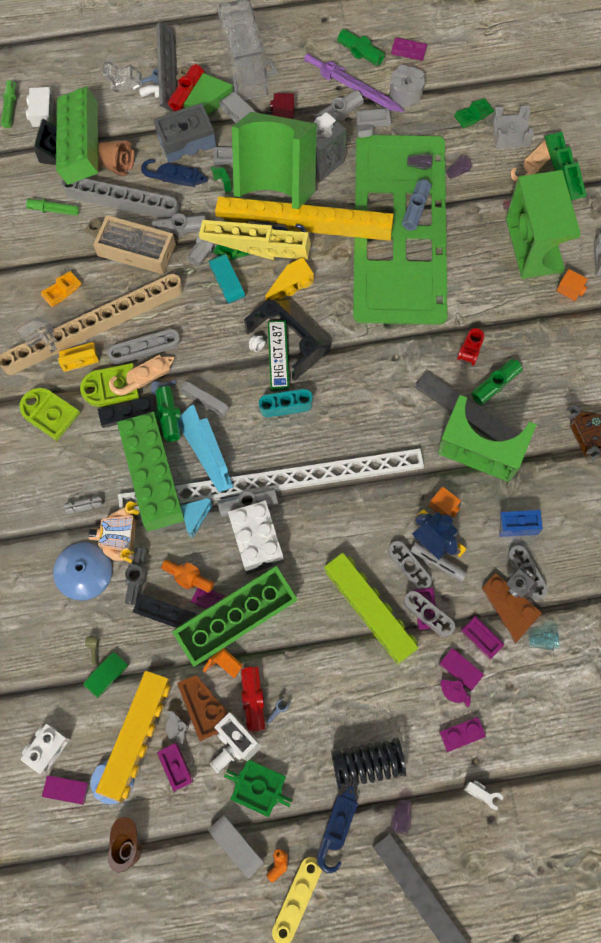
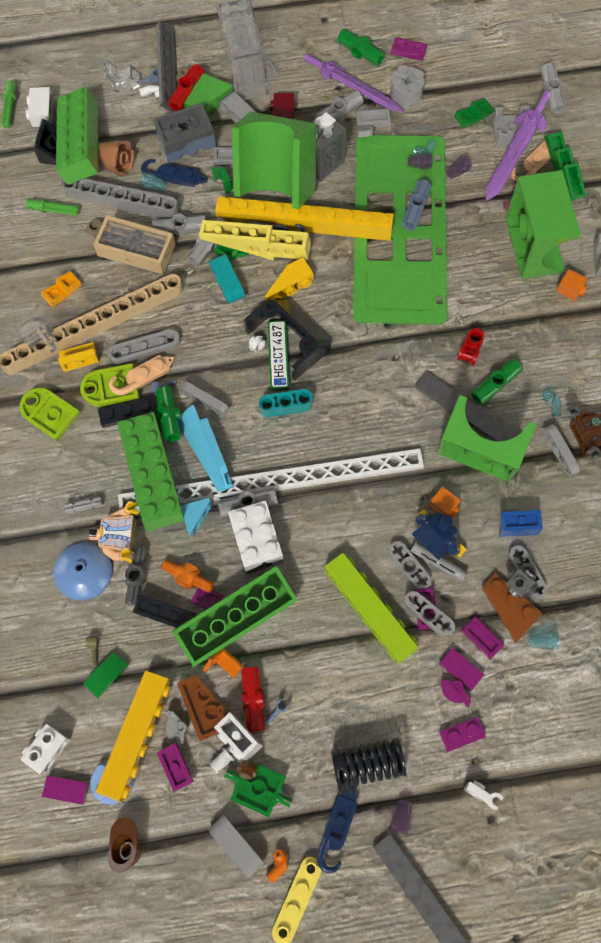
(150, 181): none -> clear light blue cone
(247, 769): none -> reddish brown plate
(428, 149): none -> clear light blue arm
(529, 123): none -> medium lavender sword
(553, 84): none -> light grey piece
(555, 402): none -> clear light blue arm
(561, 450): none -> light grey beam

